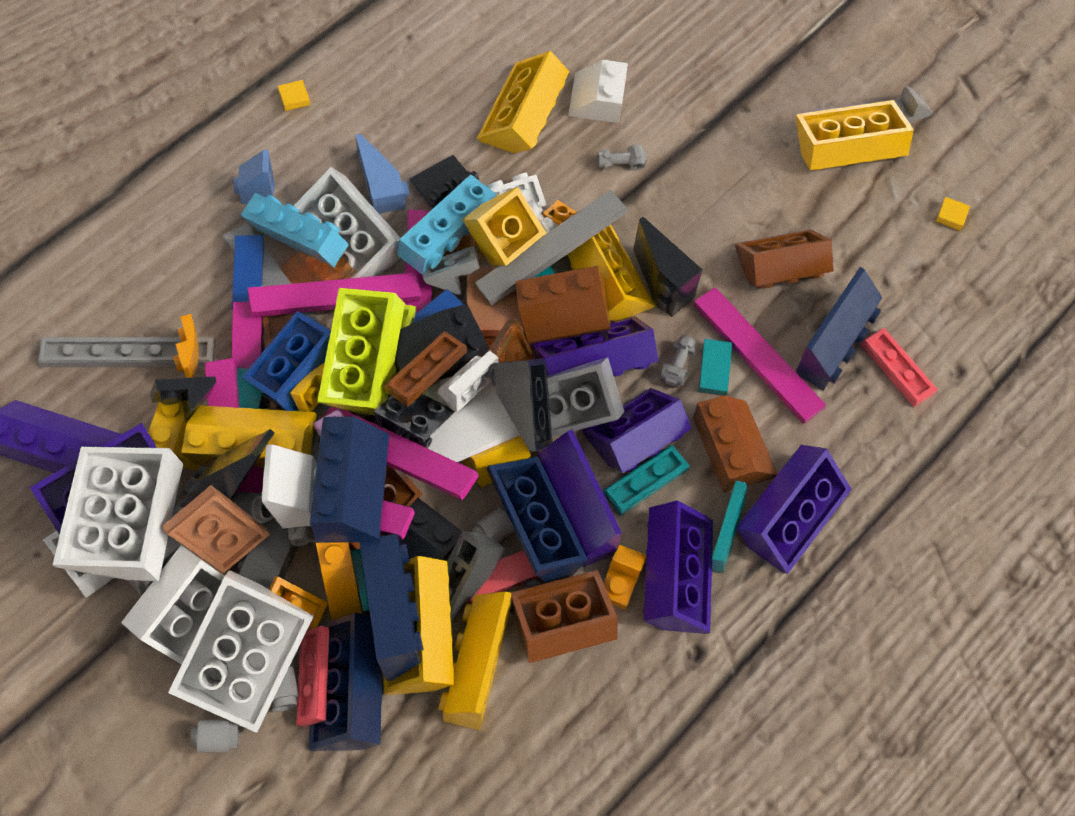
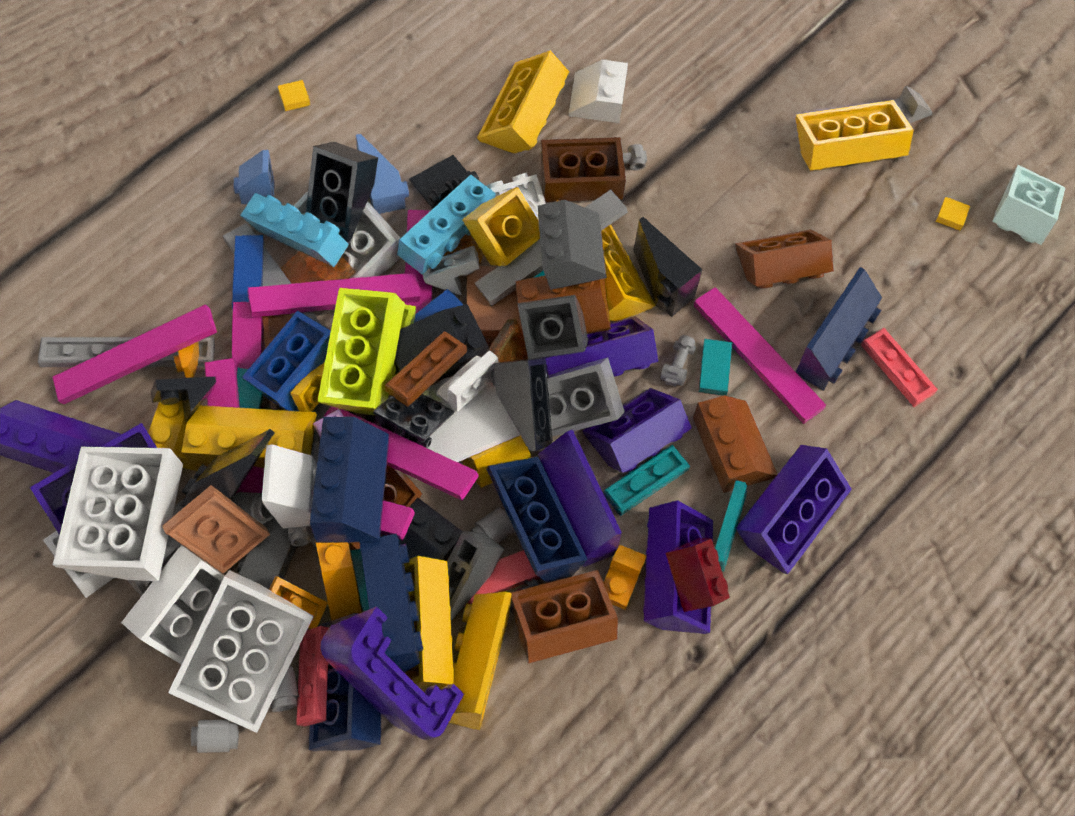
(134, 354): none -> dark pink tile
(340, 185): none -> black slope
(357, 653): none -> dark purple windscreen
(553, 327): none -> dark grey slope
(570, 244): none -> dark grey slope
(582, 168): none -> reddish brown slope
(698, 574): none -> dark red slope
(1029, 205): none -> light aqua slope

